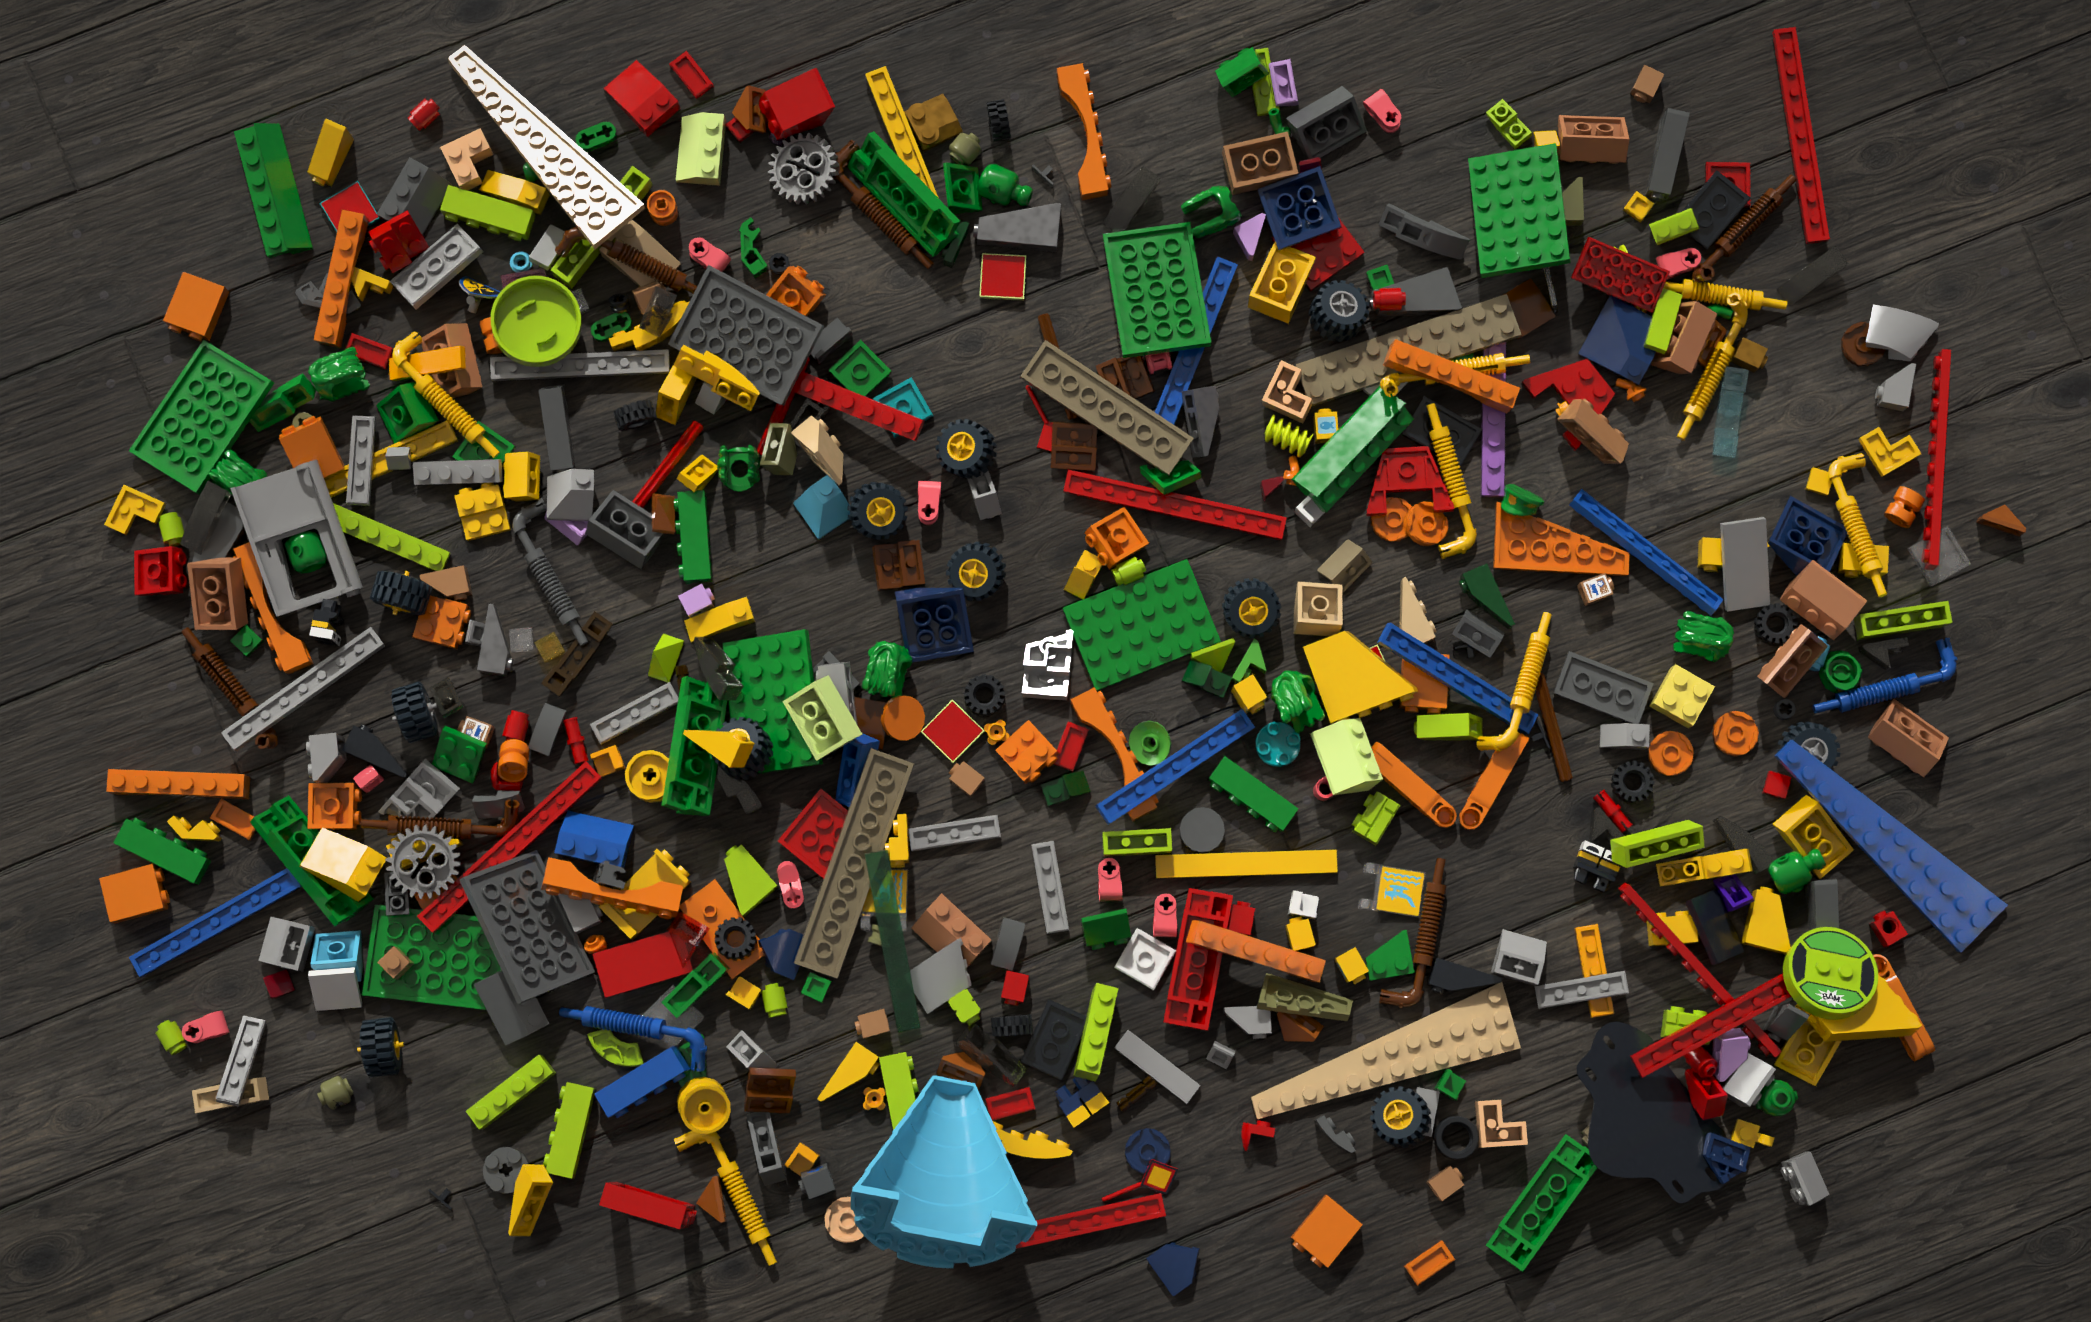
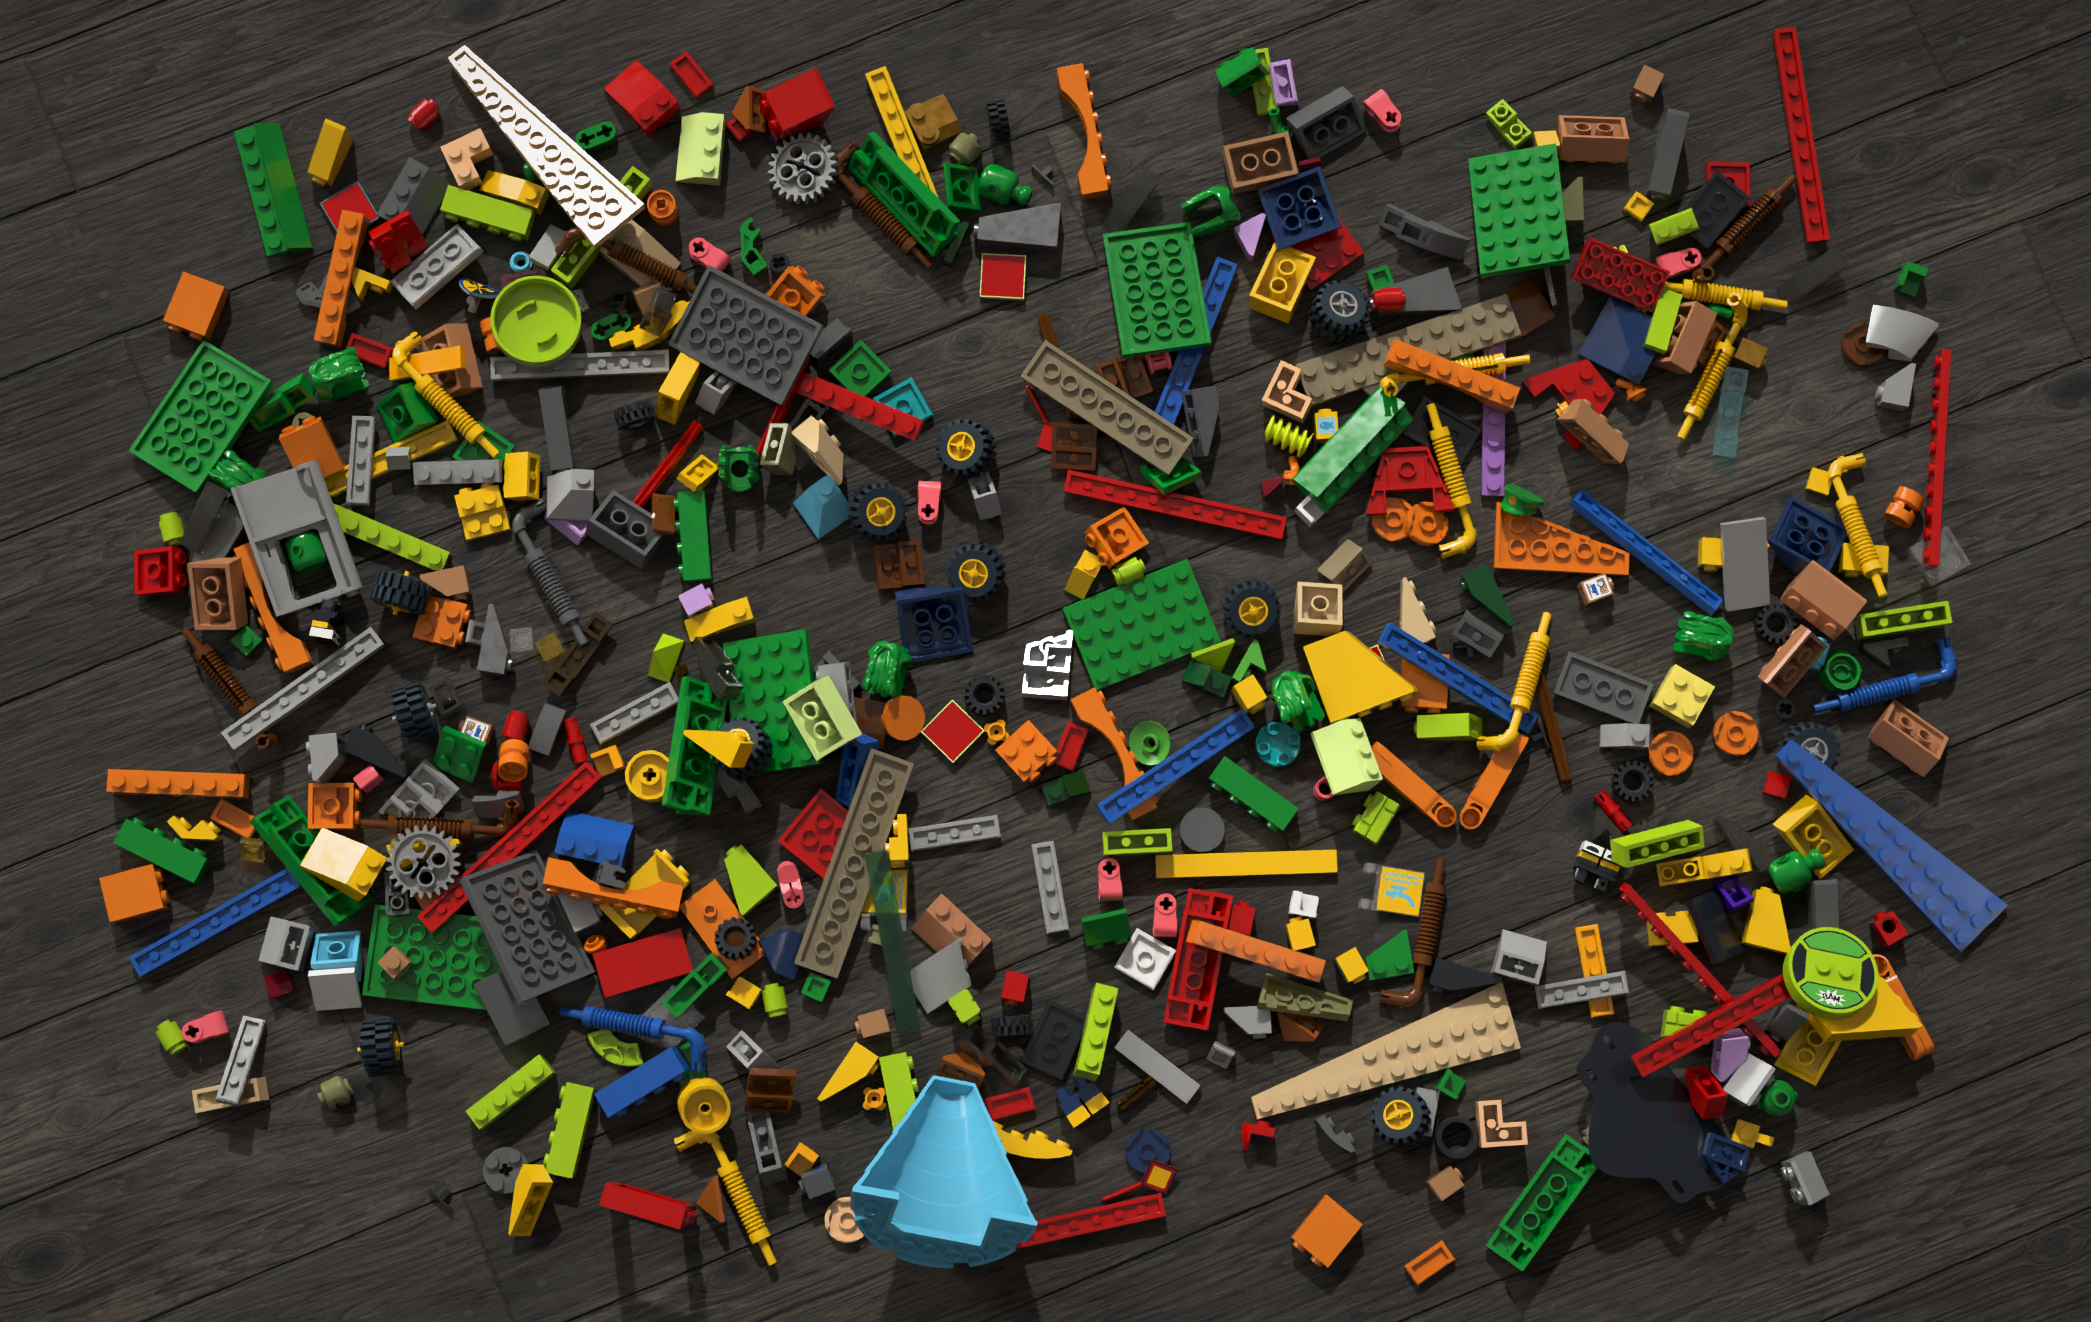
(133, 503): yellow plate -> none
(252, 849): none -> clear yellow plate
(686, 936): clear red slope -> none
(721, 375): yellow slope -> none
(966, 778): medium nougat brick -> none
(1007, 943): dark grey slope -> none
(1175, 1266): dark blue slope -> none
(1701, 1062): red brick -> none
(1887, 456): yellow plate -> none
(1910, 278): none -> green panel
(2003, 520): dark orange slope -> none

